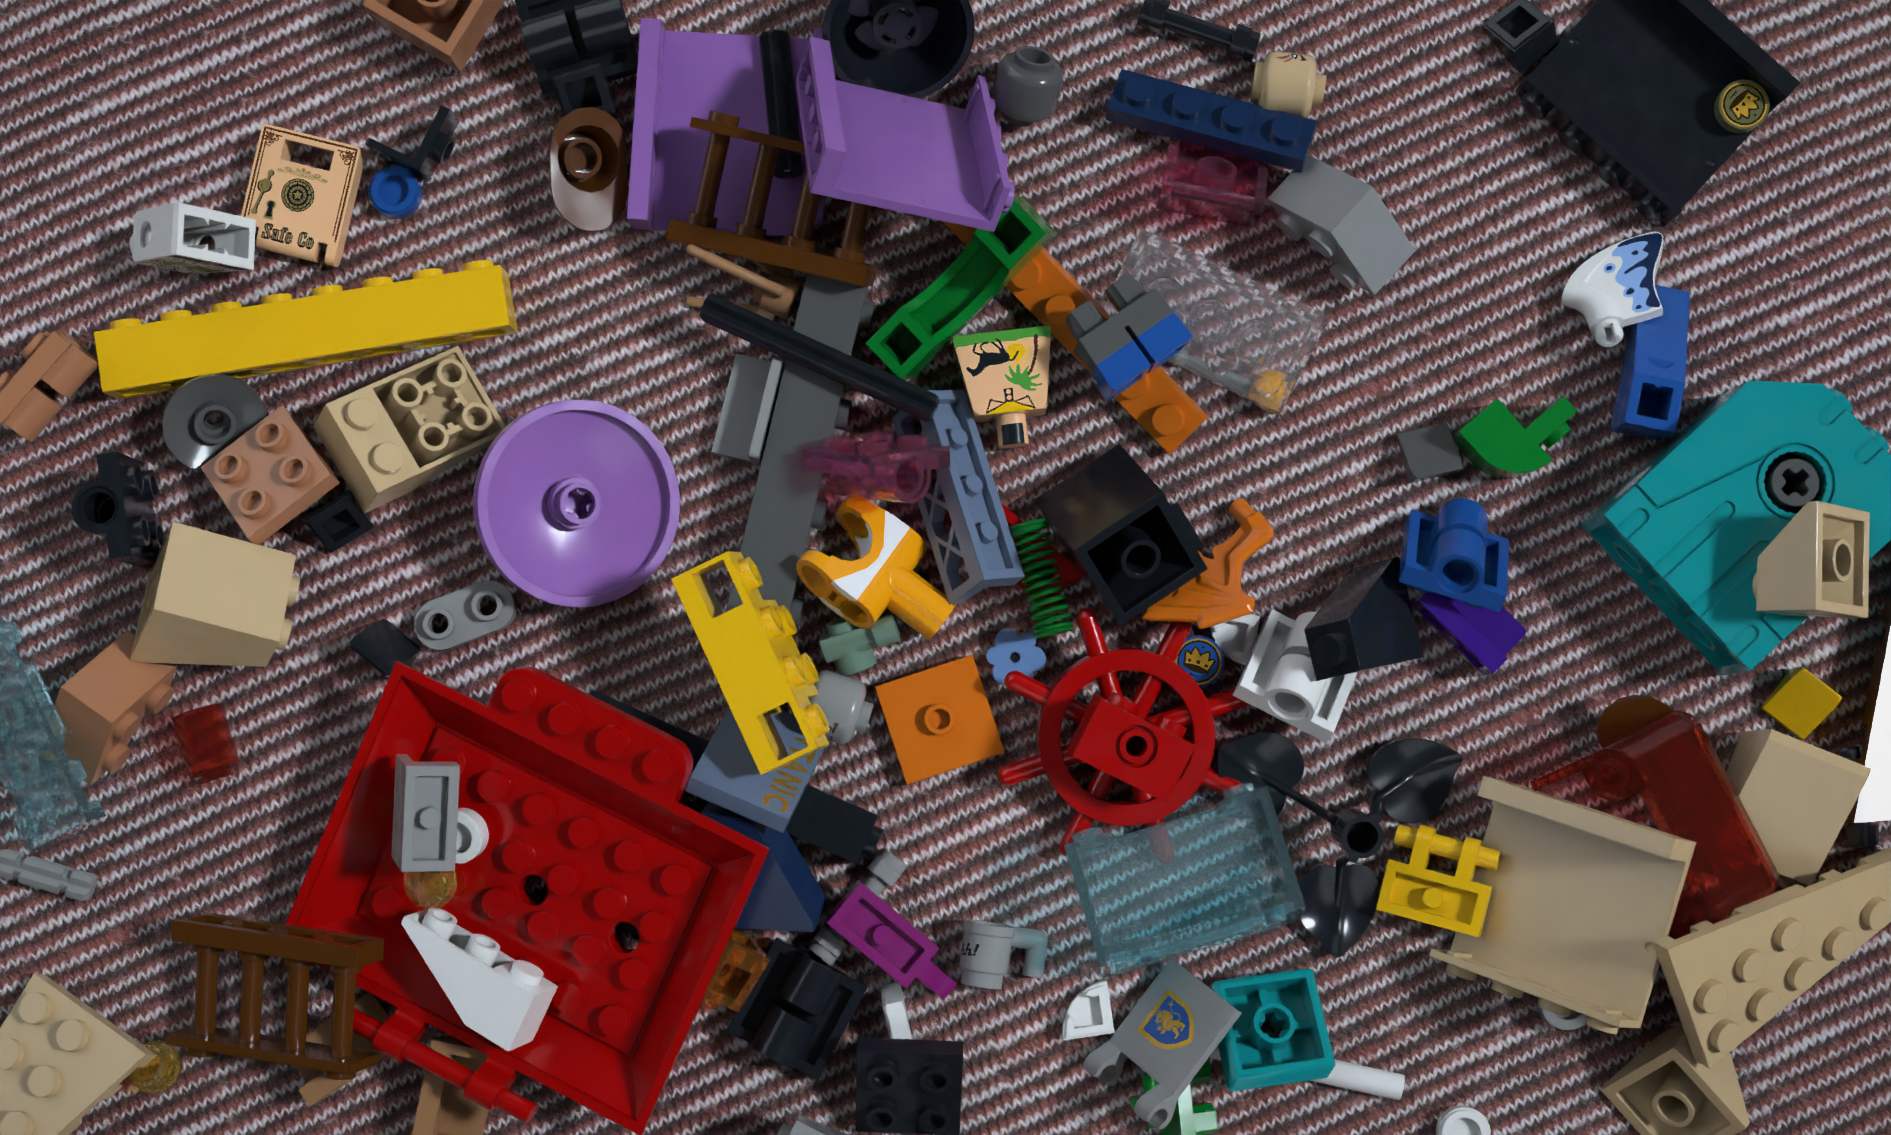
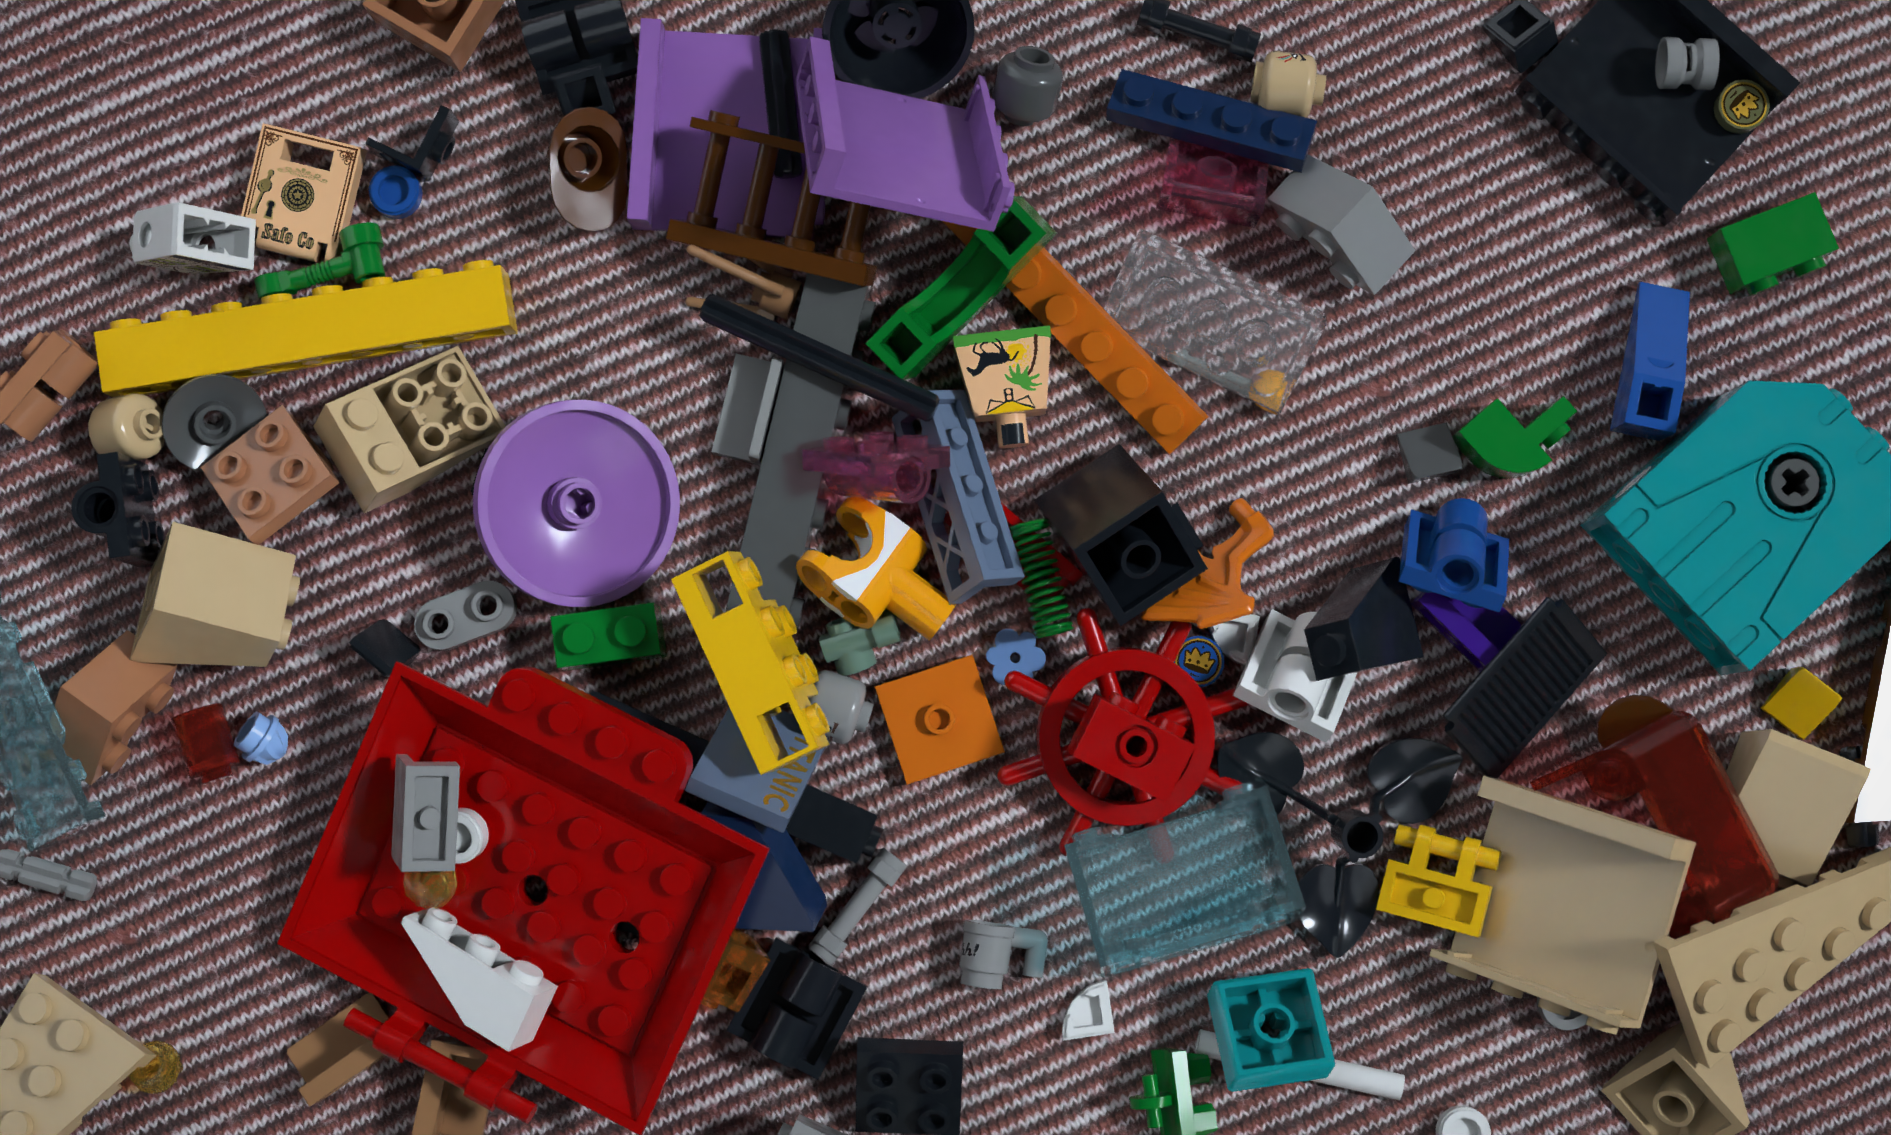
(127, 426): none -> tan head
(262, 739): none -> light blue plate
(300, 950): reddish brown fence -> none
(339, 521): black slope -> none
(360, 257): none -> green brick
(608, 636): none -> green brick
(888, 939): magenta plate -> none
(895, 1011): white tile -> none
(1130, 342): hips -> none
(1168, 1037): light grey flag -> none
(1522, 687): none -> black window
(1617, 287): white arm -> none
(1687, 63): none -> light grey wheel
(1772, 244): none -> green brick
(1817, 564): tan slope -> none

